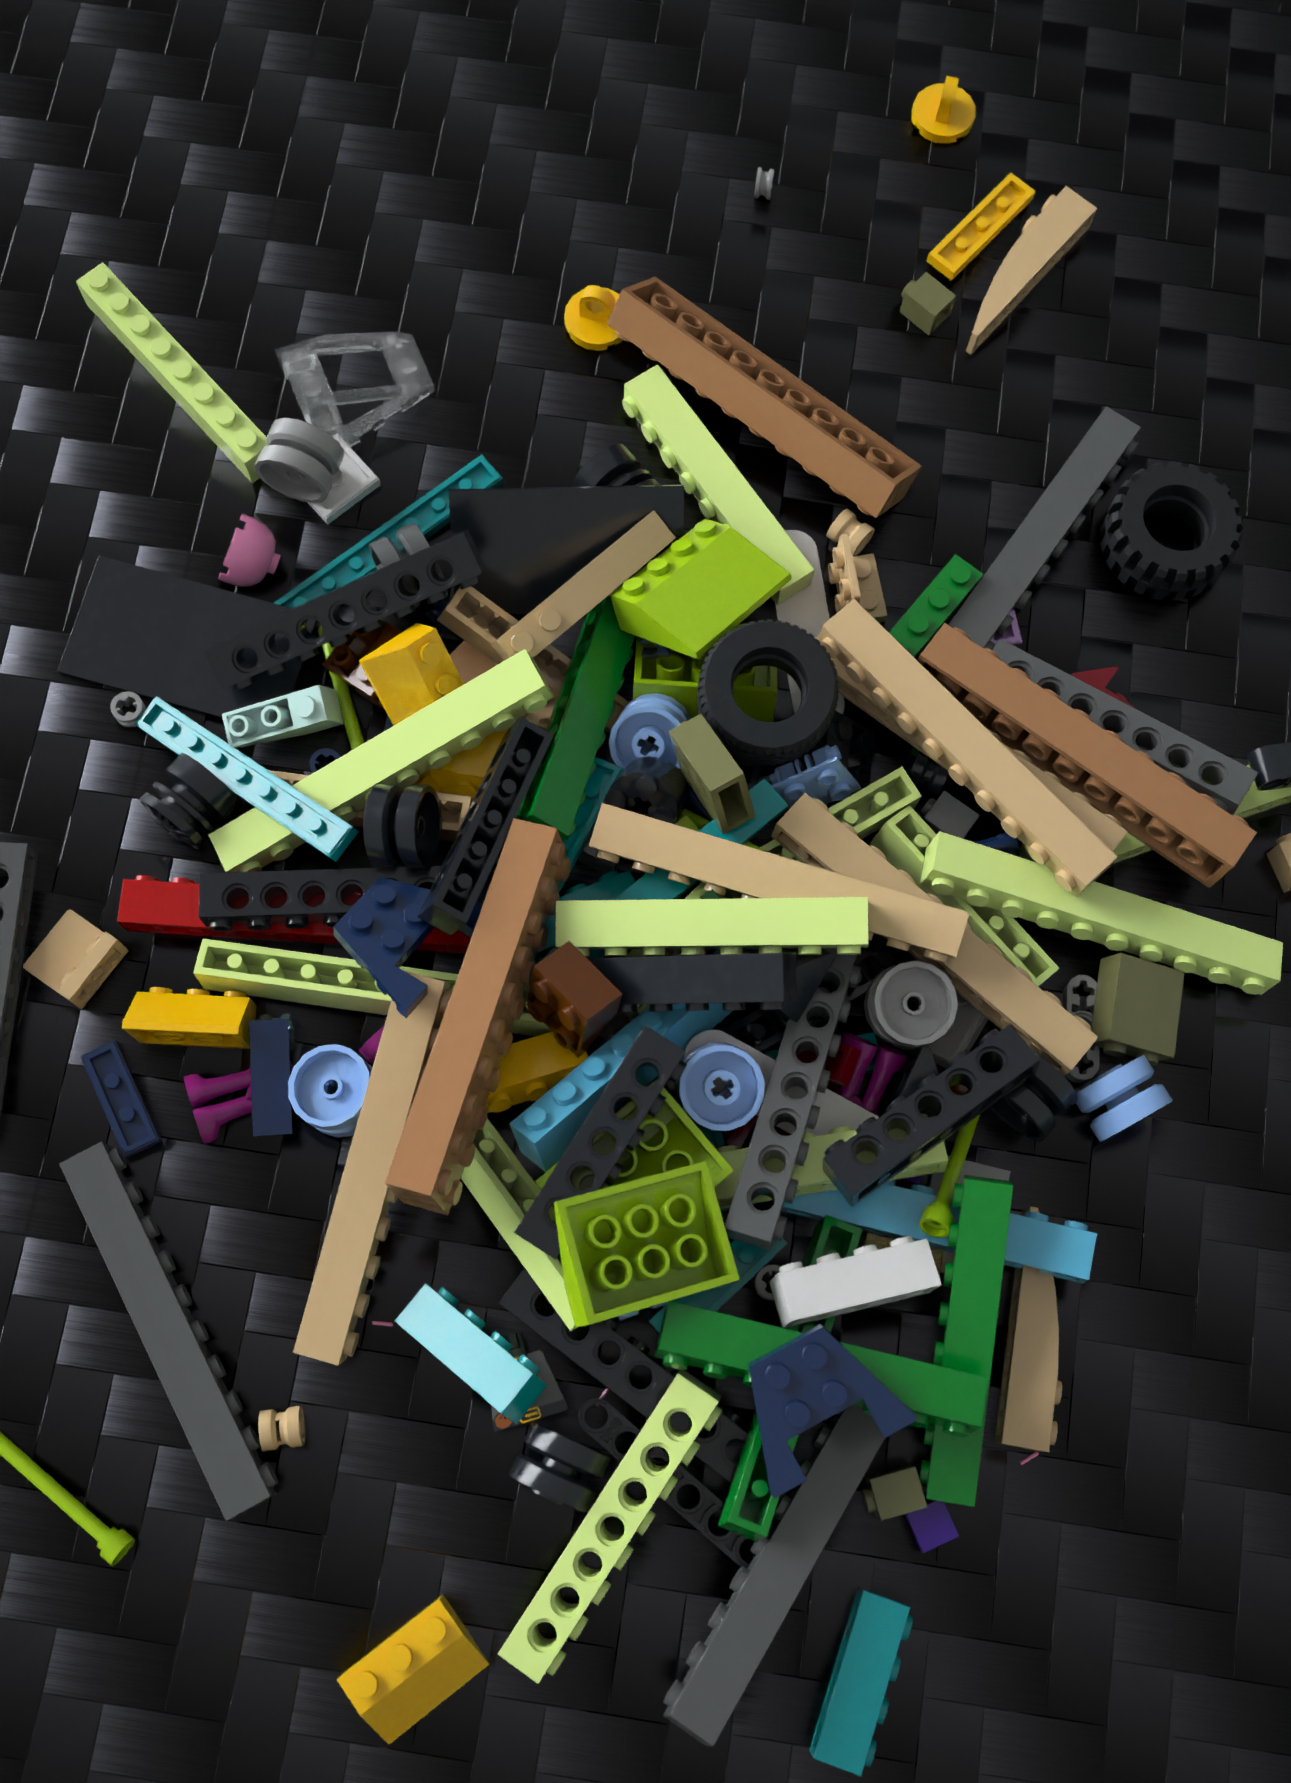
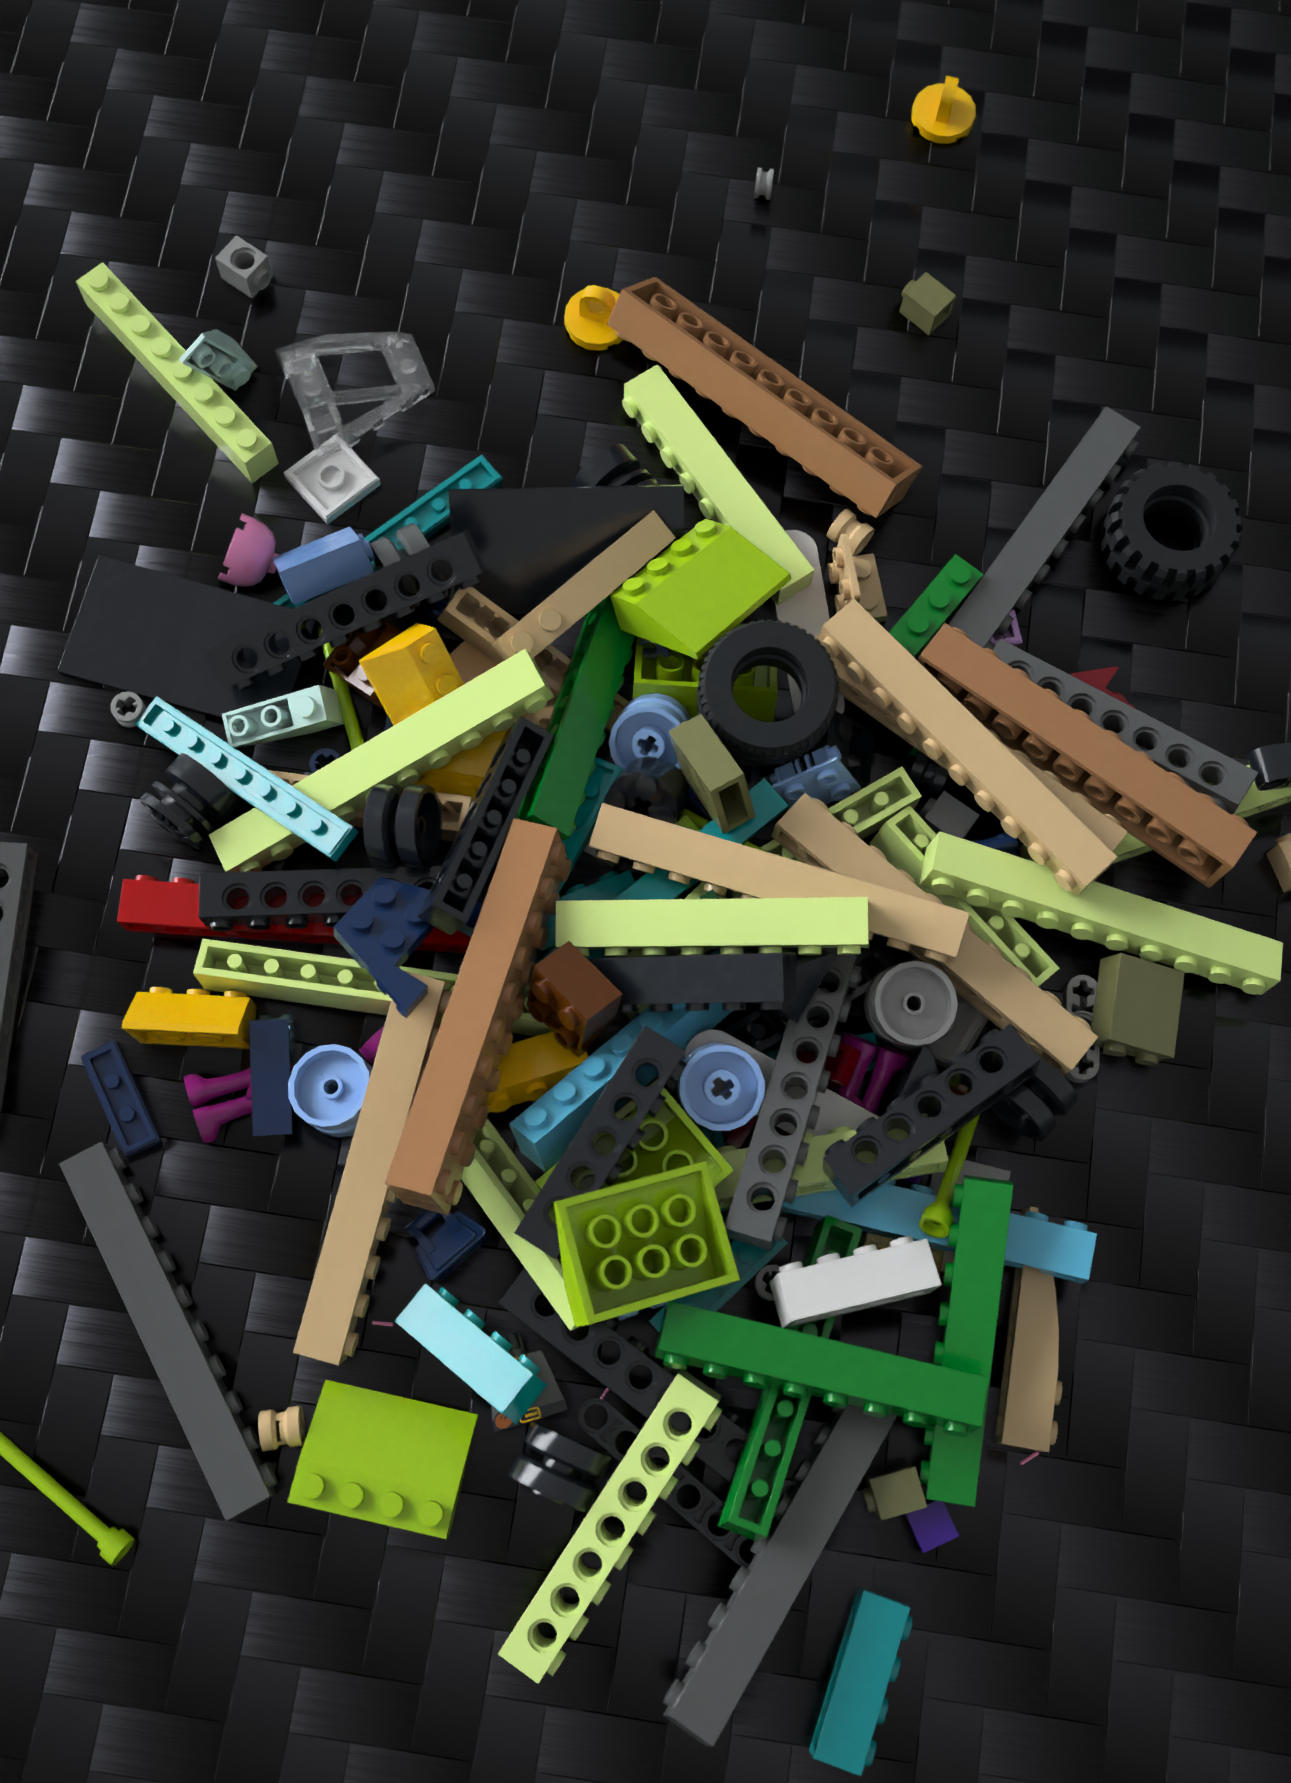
(75, 958): tan bracket -> none
(219, 359): none -> light aqua slope
(234, 263): none -> light grey brick
(299, 460): light grey wheel -> none
(324, 564): none -> medium blue brick
(384, 1459): none -> lime slope
(413, 1670): yellow slope -> none
(446, 1245): none -> dark blue piece
(806, 1385): dark blue wing -> none
(981, 226): yellow plate -> none
(1033, 255): tan slope -> none
(1121, 1097): light blue wheel -> none

